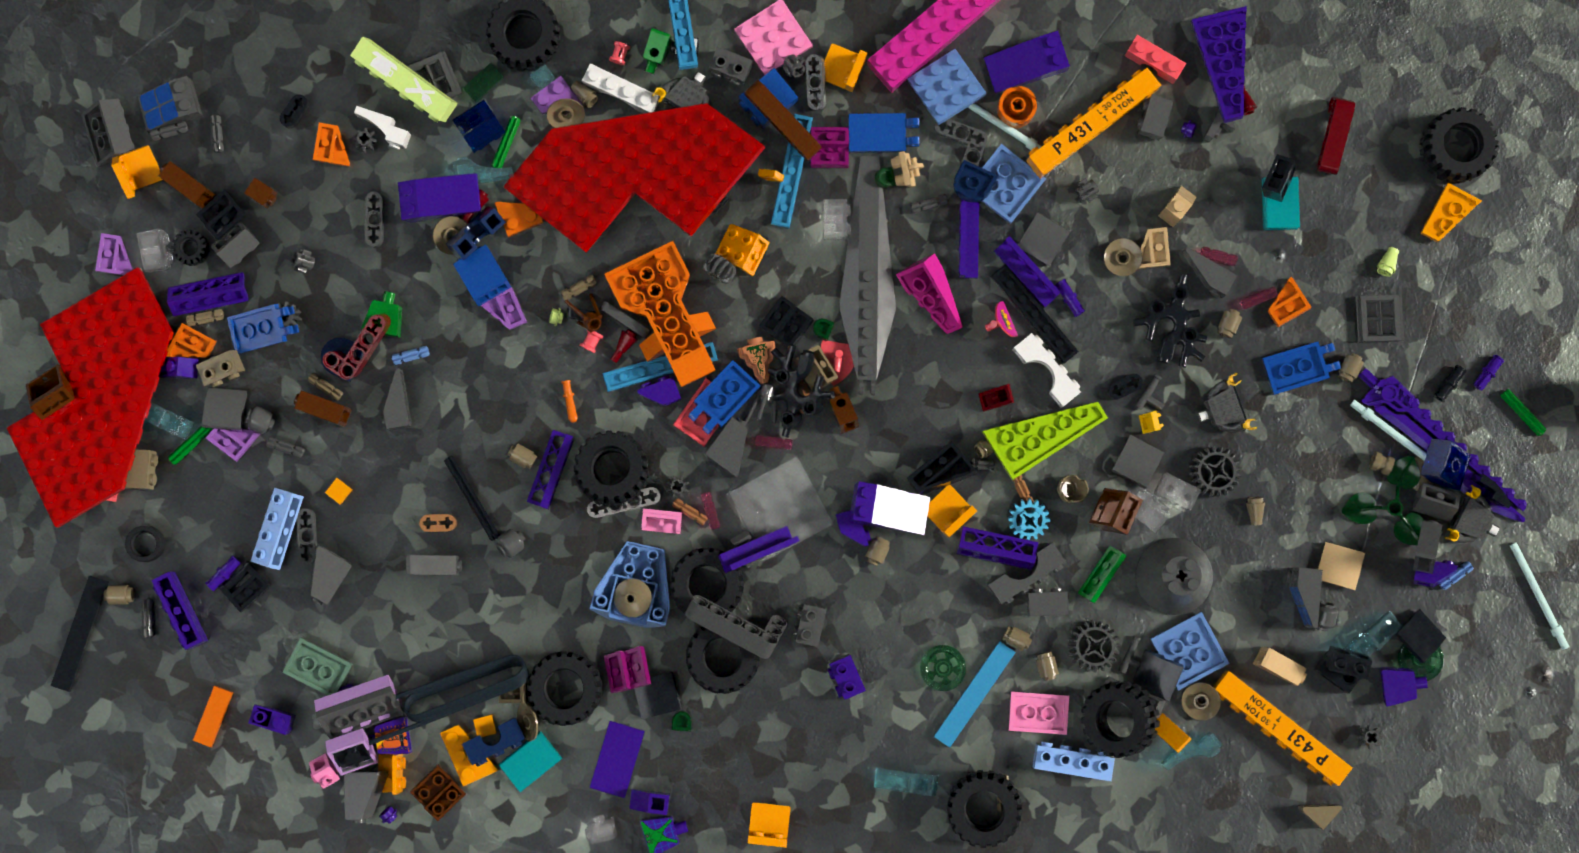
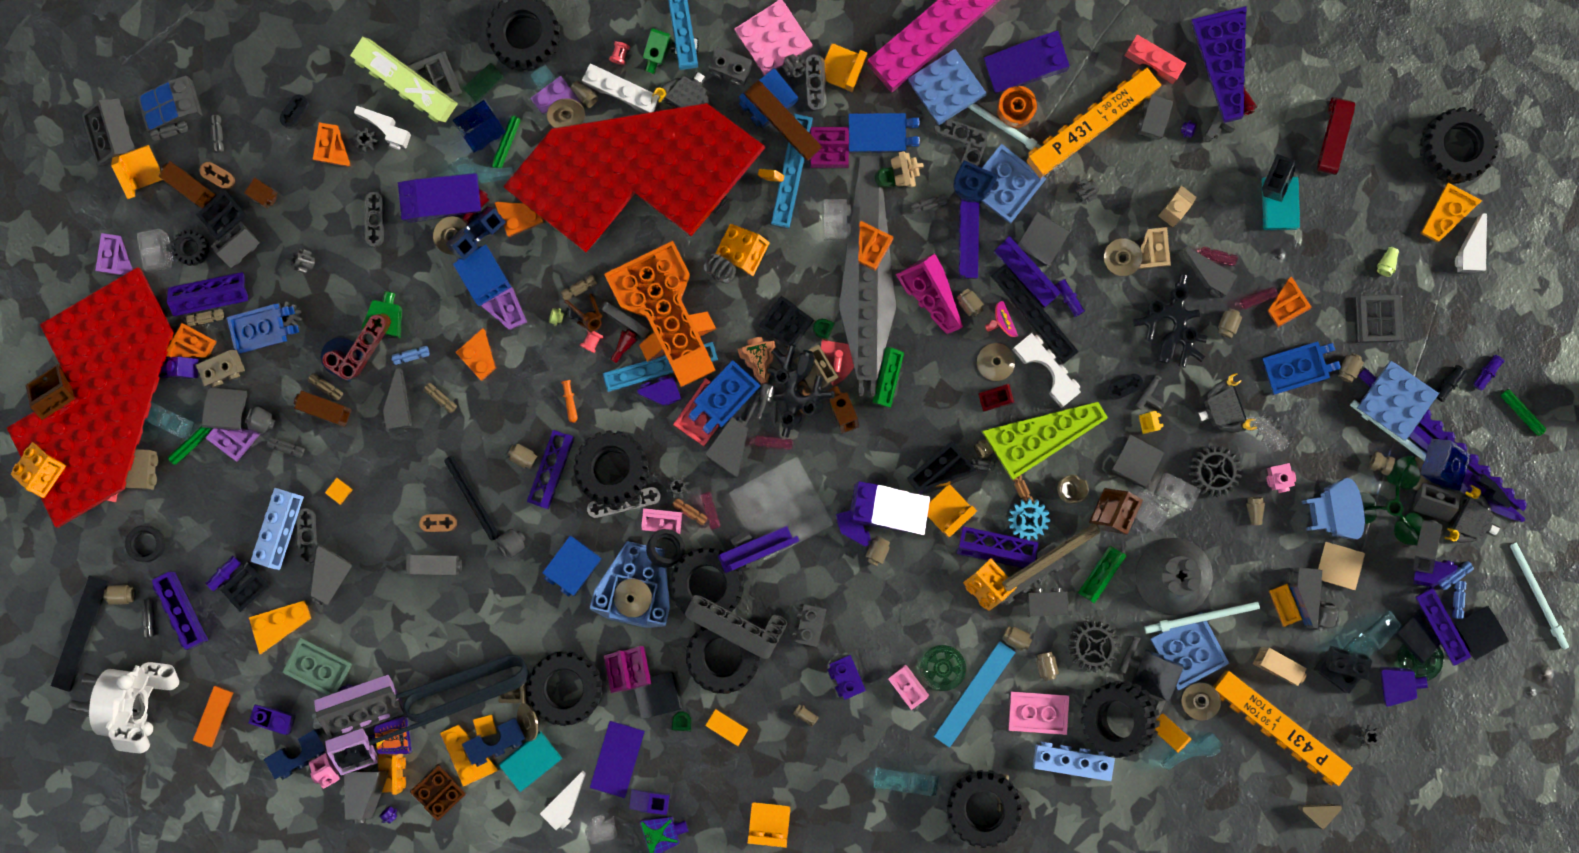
(37, 470): none -> light orange bracket
(121, 703): none -> white piece
(219, 172): none -> medium nougat beam
(276, 624): none -> light orange wing
(282, 763): none -> dark blue arch
(440, 398): none -> dark tan axle
(478, 355): none -> orange wing
(563, 805): none -> white slope
(571, 566): none -> blue brick
(675, 538): none -> black tyre
(726, 727): none -> light orange tile
(805, 715): none -> dark tan pin
(872, 245): none -> orange wing
(888, 377): none -> green plate
(908, 687): none -> bright pink hinge
(970, 303): none -> dark tan brick
(987, 585): none -> light orange bracket
(989, 369): none -> dark tan dish
(1050, 557): none -> dark tan axle
(1166, 625): none -> light aqua bar
(1271, 433): none -> clear piece
(1284, 471): none -> bright pink brick
(1285, 605): none -> light orange tile
(1338, 510): none -> medium blue piece
(1397, 400): none -> medium blue plate
(1443, 626): none -> dark purple fence
(1459, 599): none -> medium blue axle
(1472, 253): none -> white slope
(1481, 632): none -> black slope

